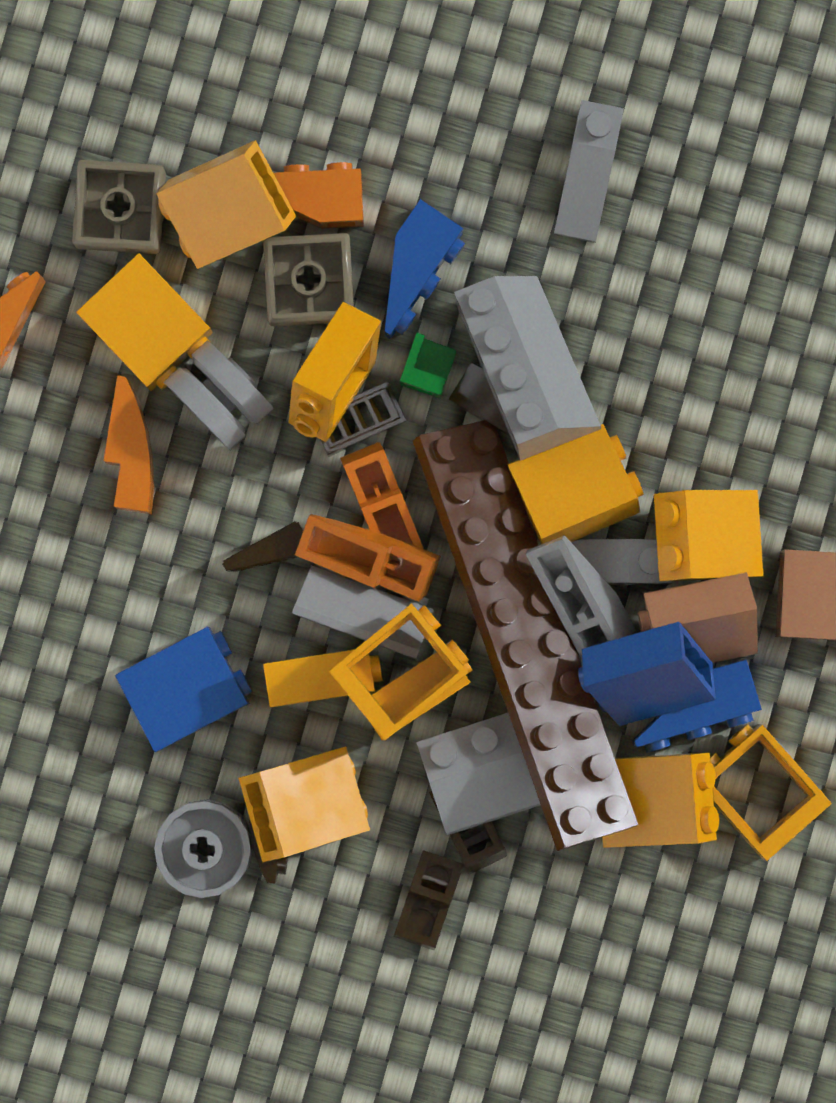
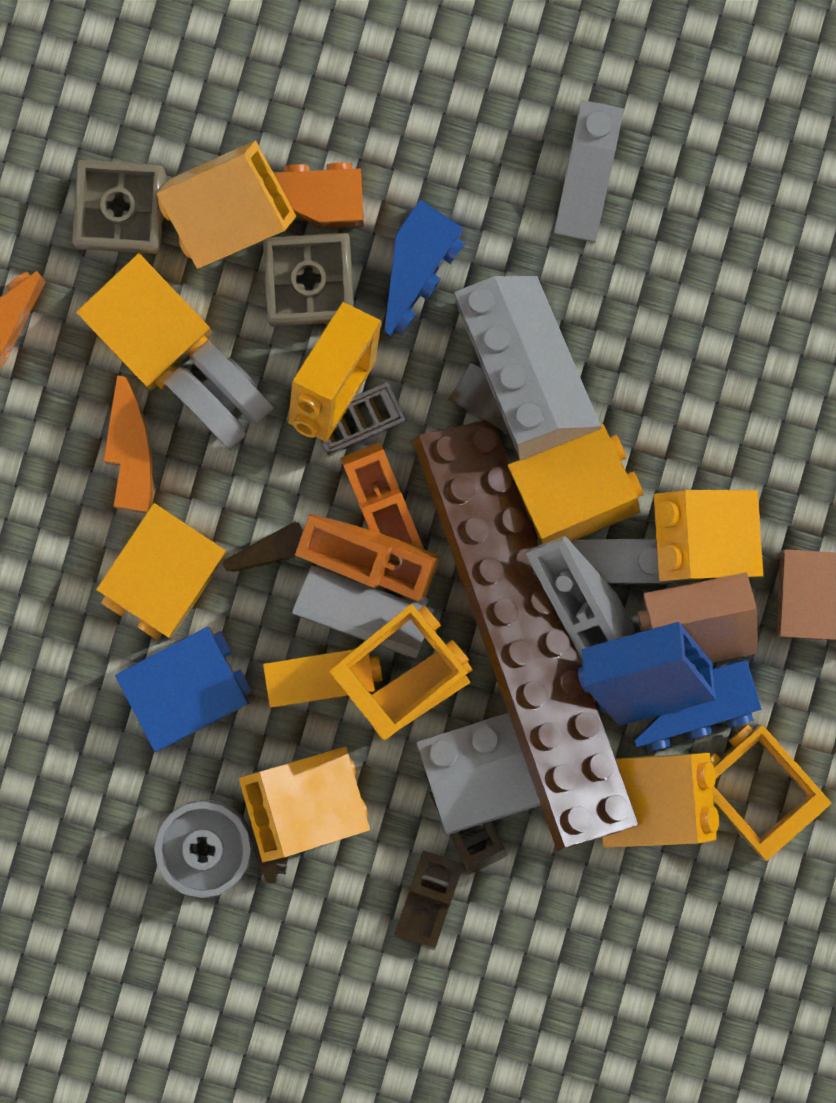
(161, 573): none -> light orange brick
(427, 366): green panel -> none

